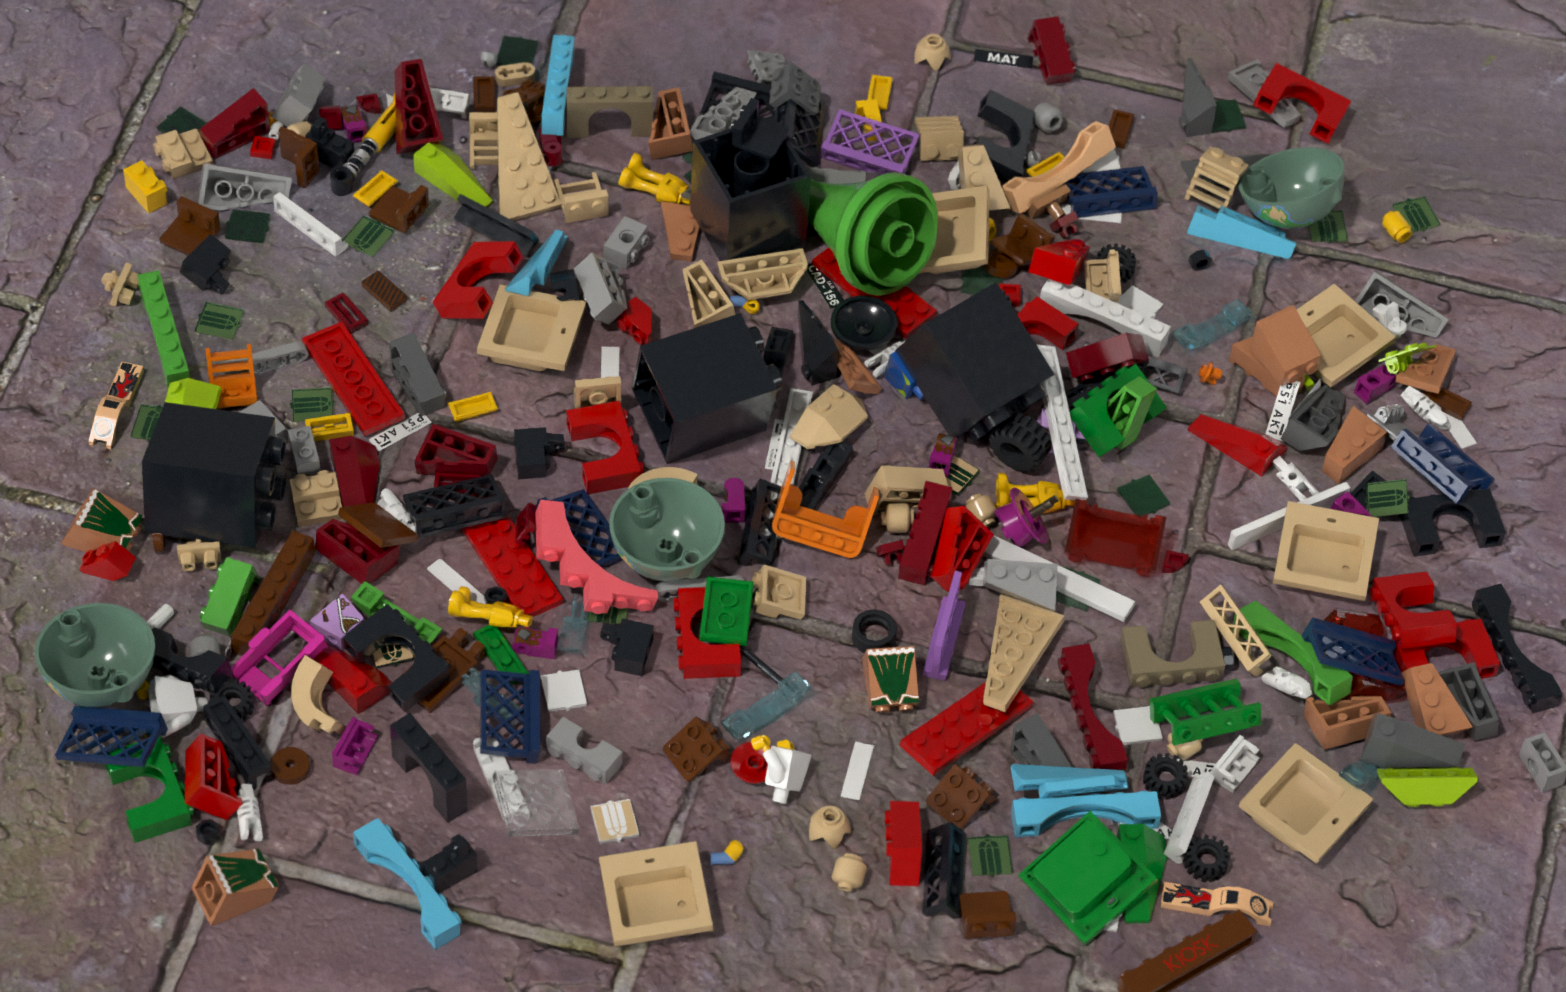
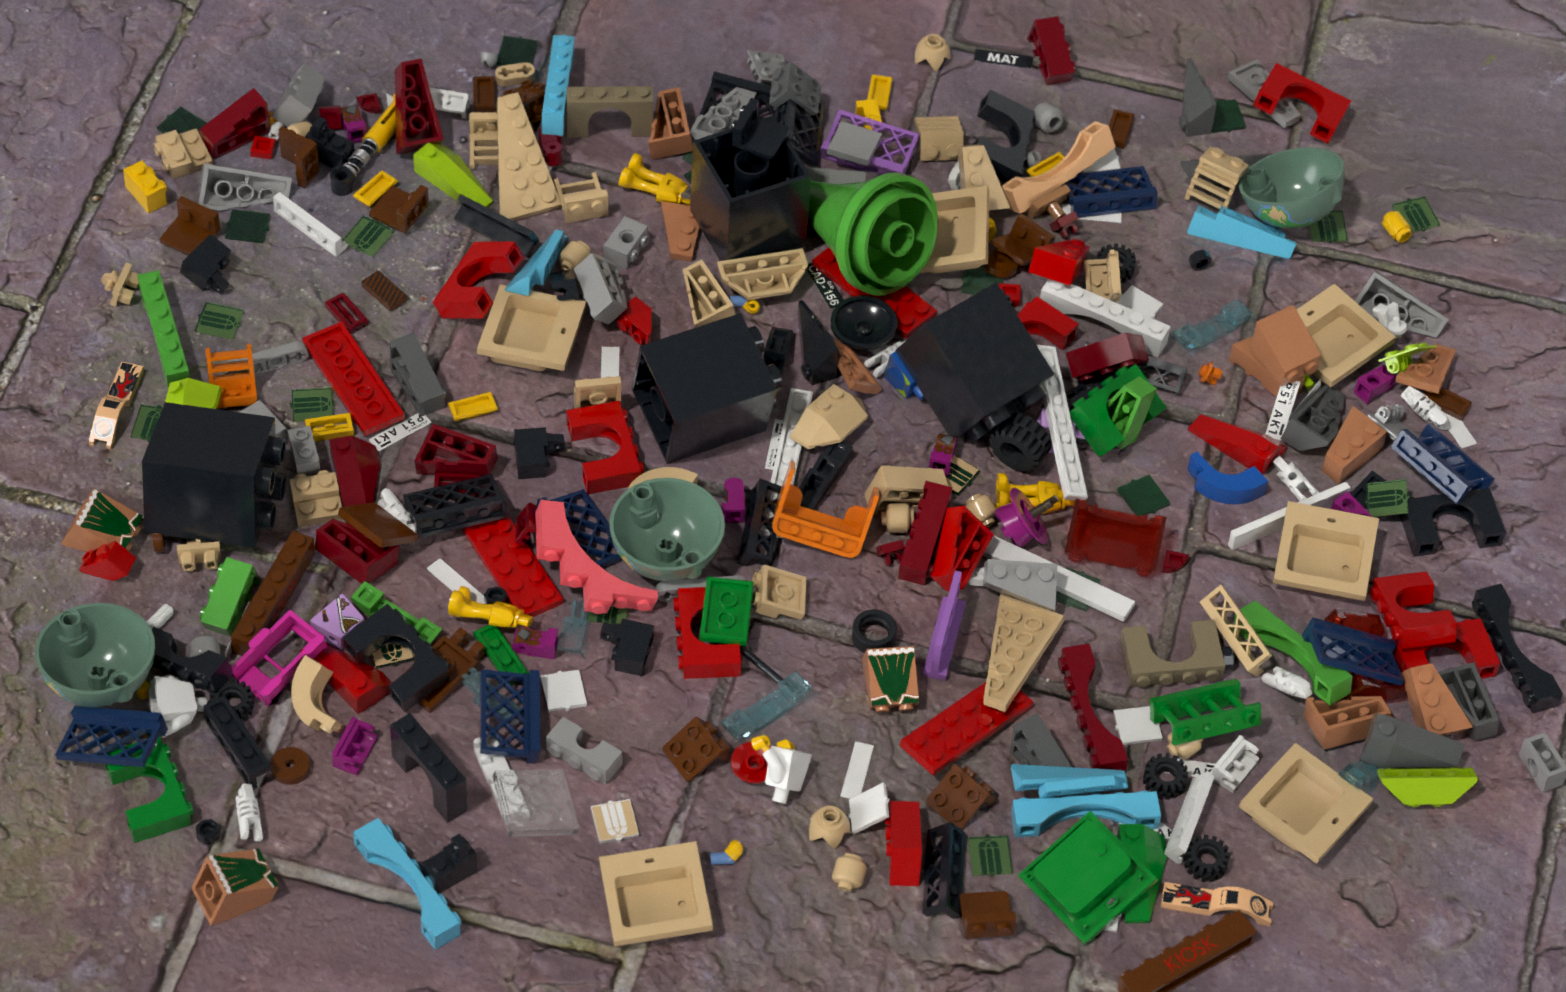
(208, 779): red wedge -> none
(573, 254): none -> tan head
(854, 143): none -> light grey tile
(868, 808): none -> white piece
(1223, 487): none -> blue arch

